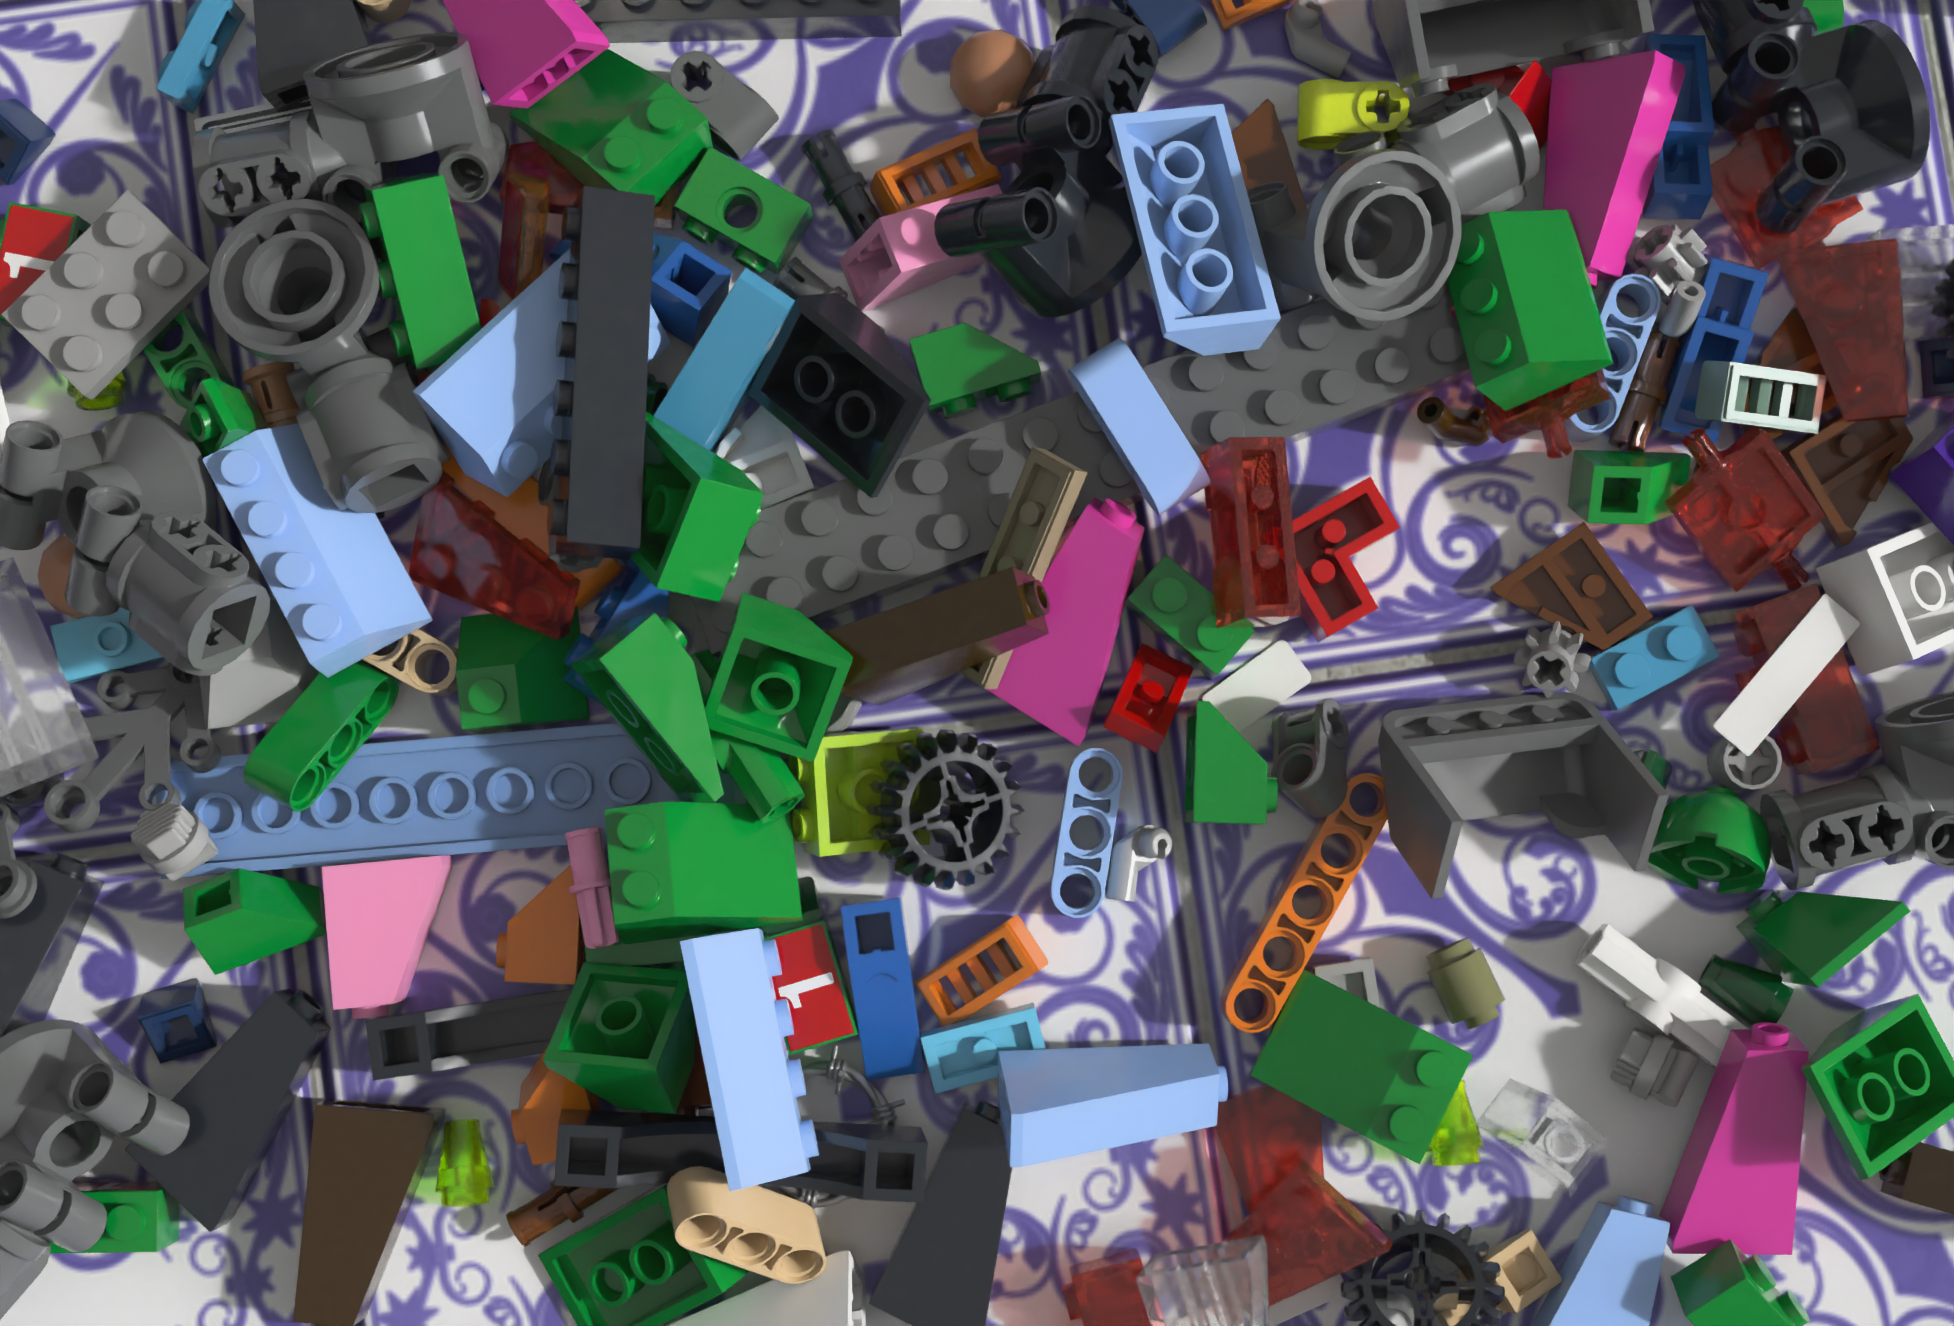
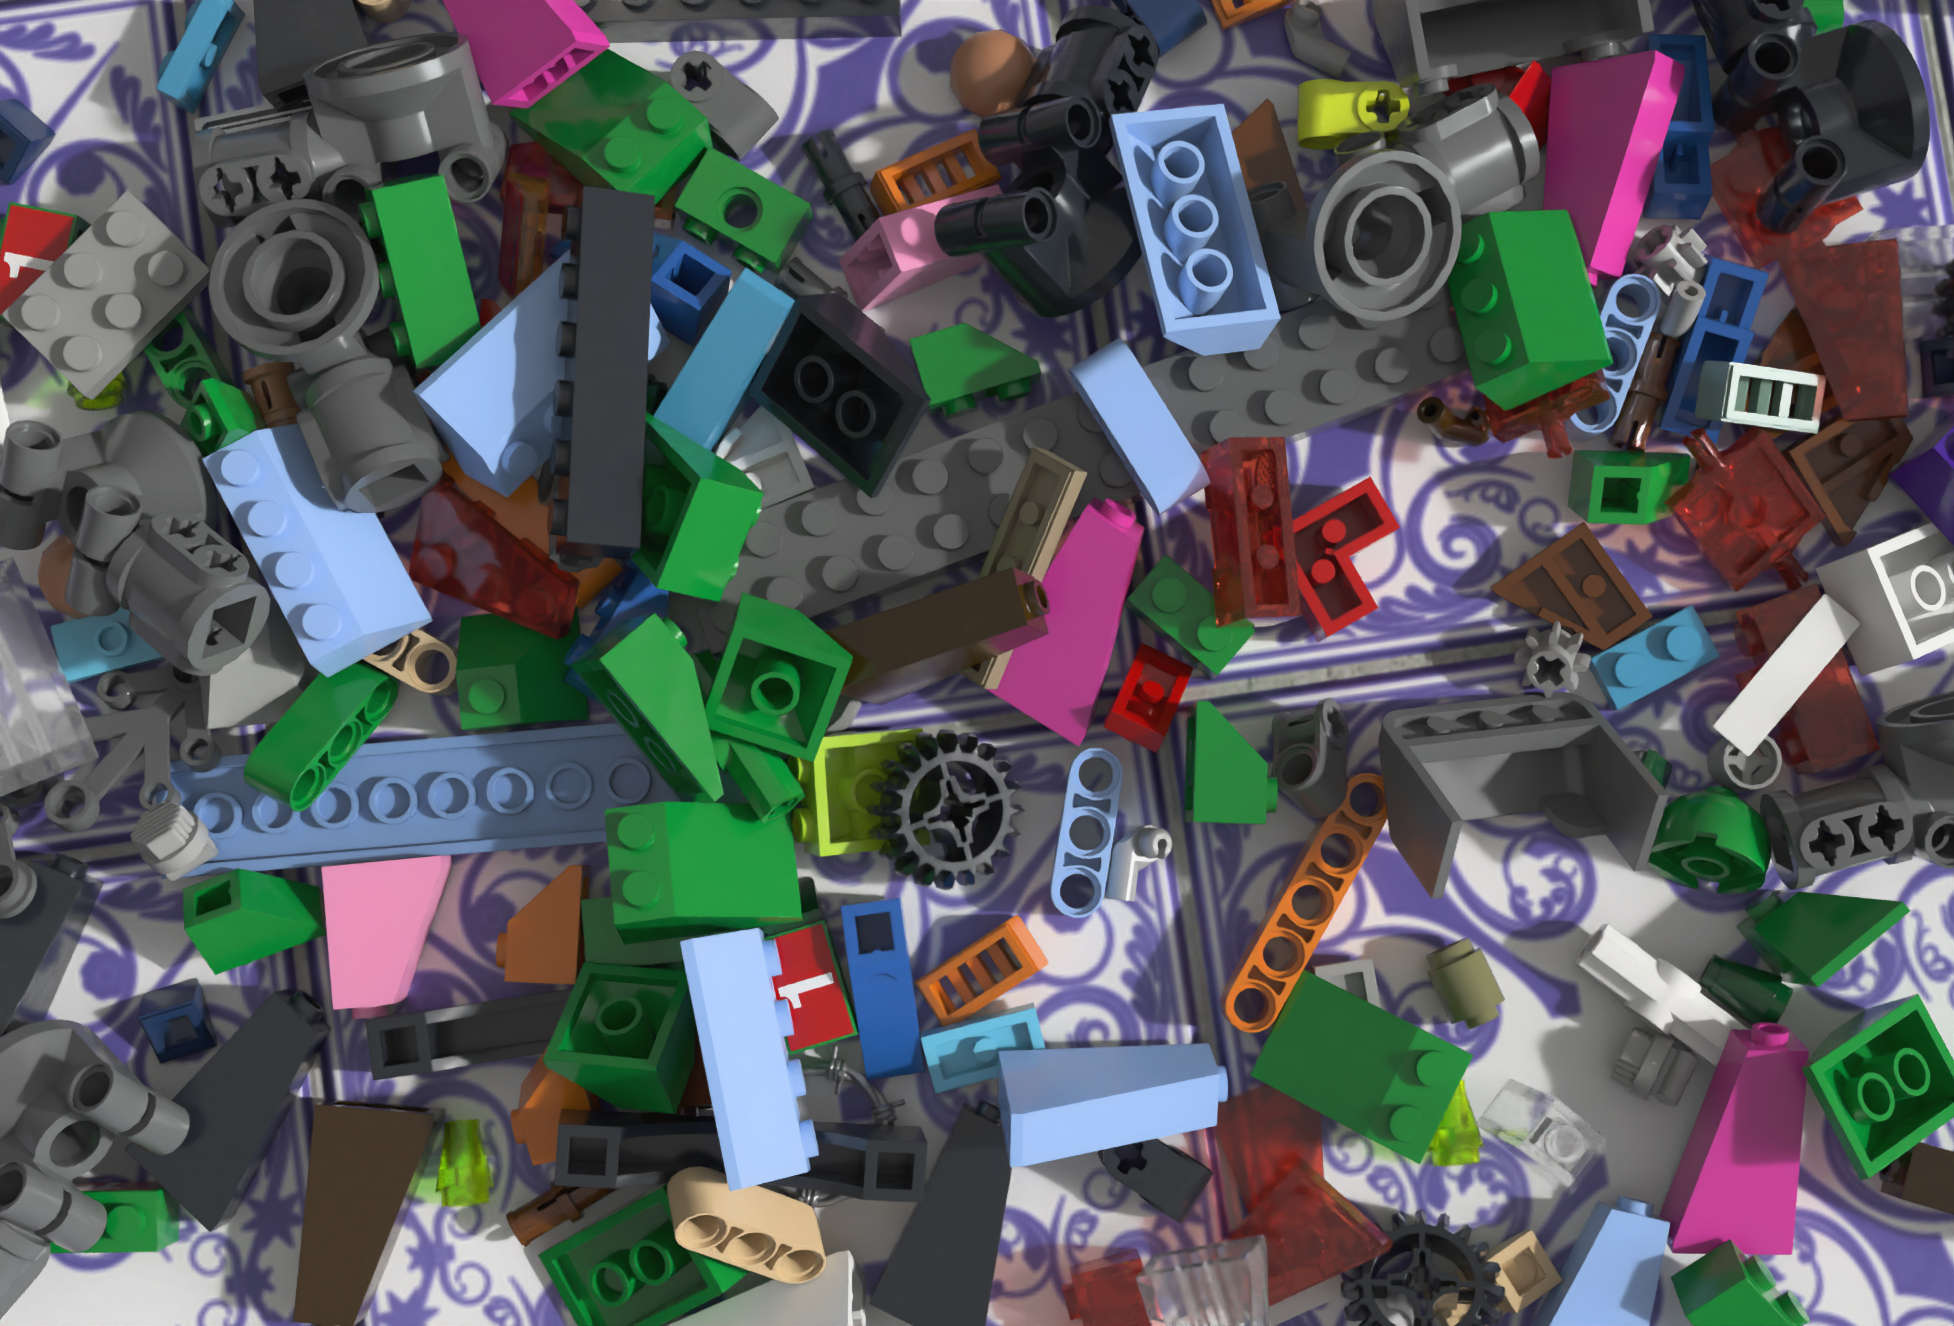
(592, 887): bright pink axle -> none
(1160, 1176): none -> black piece
(1259, 686): white sticker -> none

